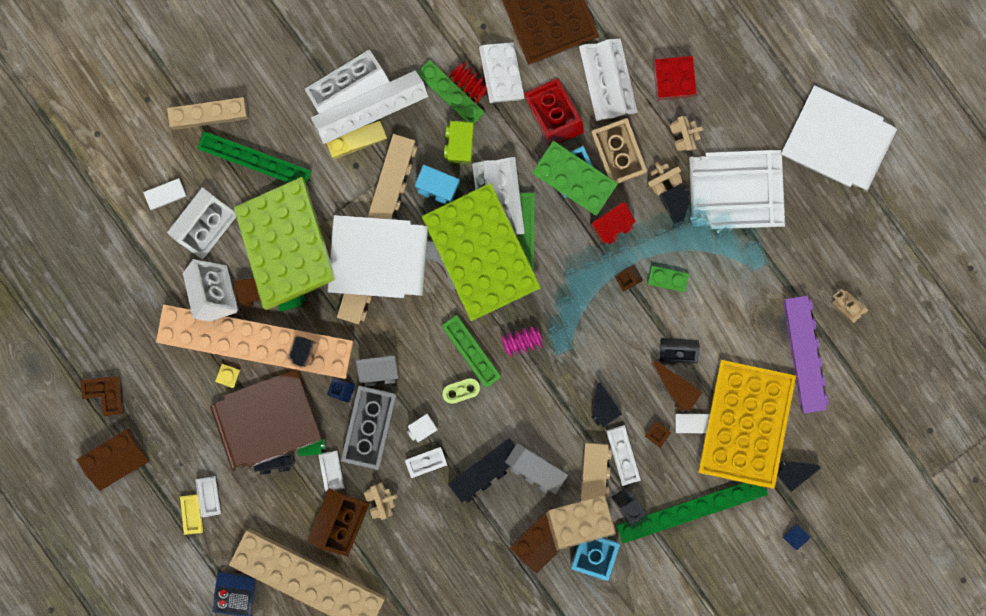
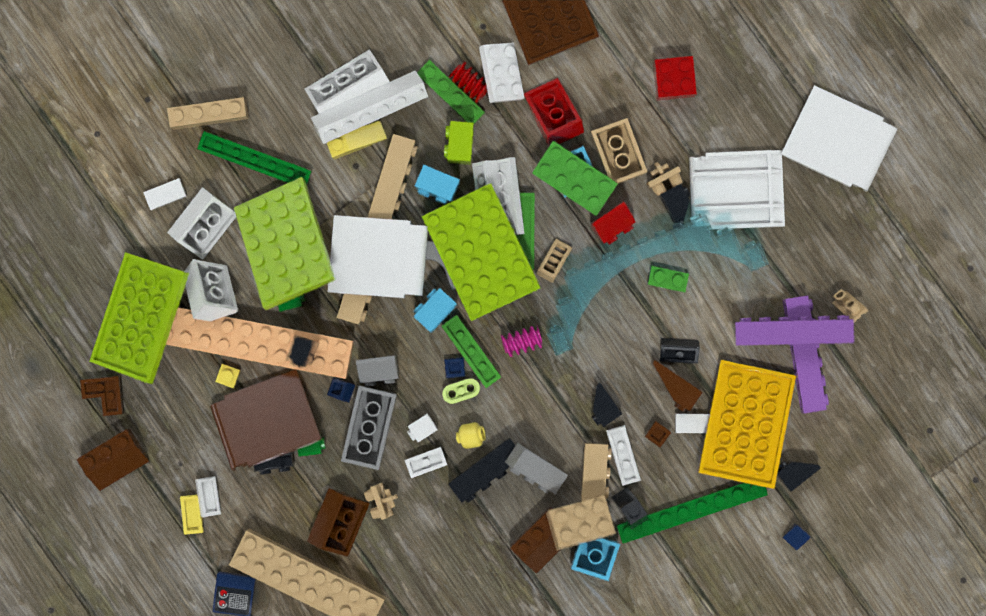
(139, 318): none -> lime plate
(246, 292): reddish brown brick -> none
(331, 470): white tile -> none
(434, 310): none -> medium azure brick
(454, 367): none -> dark blue tile
(471, 435): none -> light yellow head
(546, 274): none -> tan slope
(608, 79): white slope -> none
(628, 277): reddish brown slope -> none
(682, 125): tan hips -> none
(794, 332): none -> medium lavender brick

